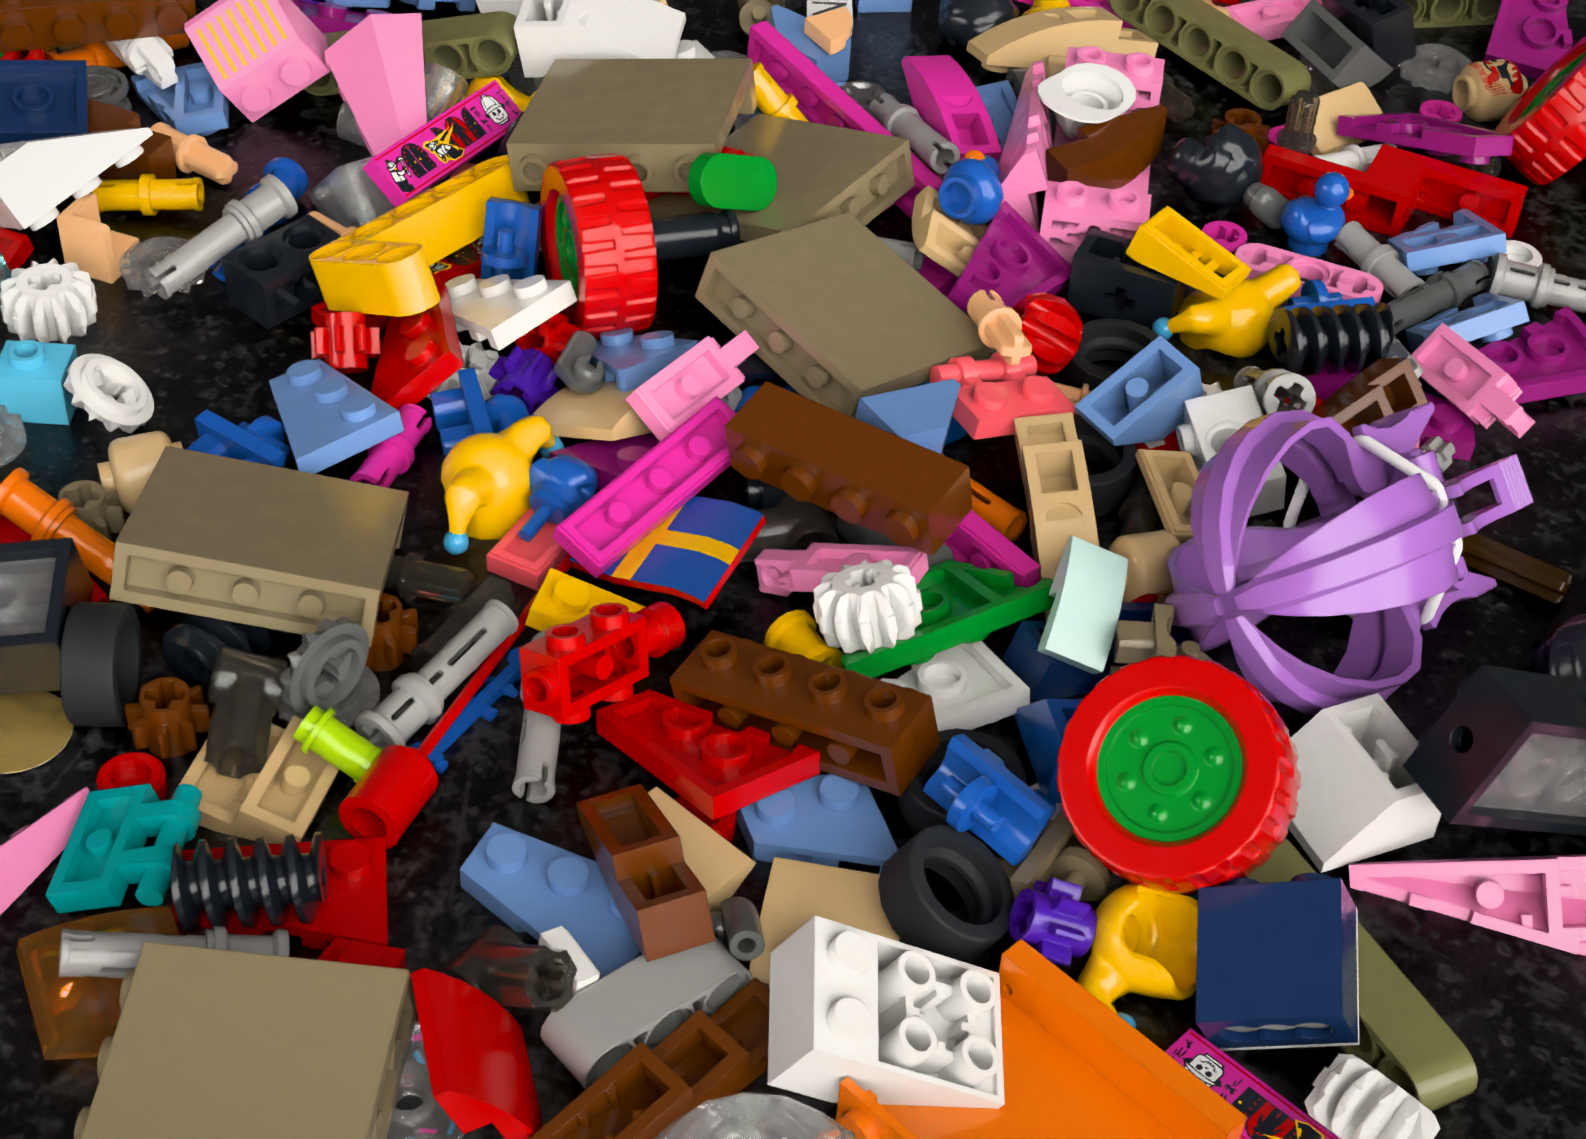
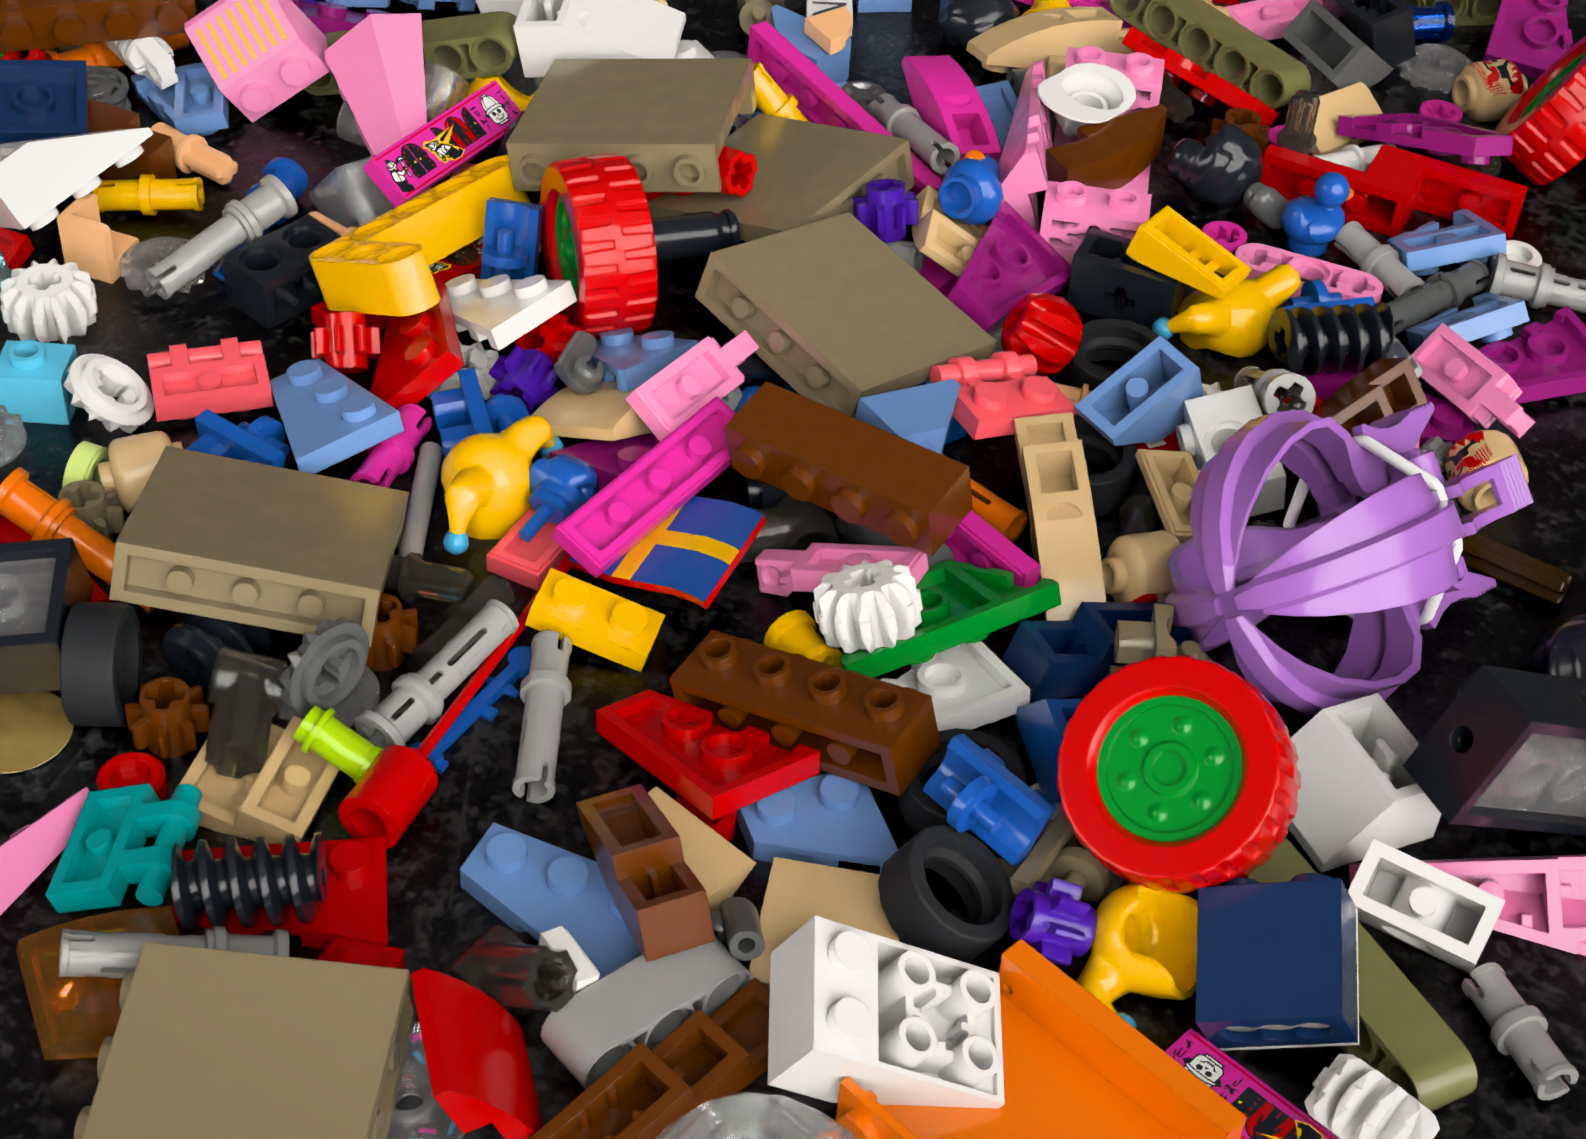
(83, 463): none -> yellowish green tile
(210, 378): none -> coral plate
(421, 499): none -> light grey bar
(595, 658): red brick -> none
(732, 181): green tile -> none
(886, 209): none -> dark purple gear
(999, 326): light nougat axle -> none
(1085, 605): light aqua slope -> none
(1205, 85): none -> red wing
(1424, 906): none -> white brick
(1434, 21): none -> clear blue bush
(1474, 452): none -> tan head
(1519, 1031): none -> light grey pin

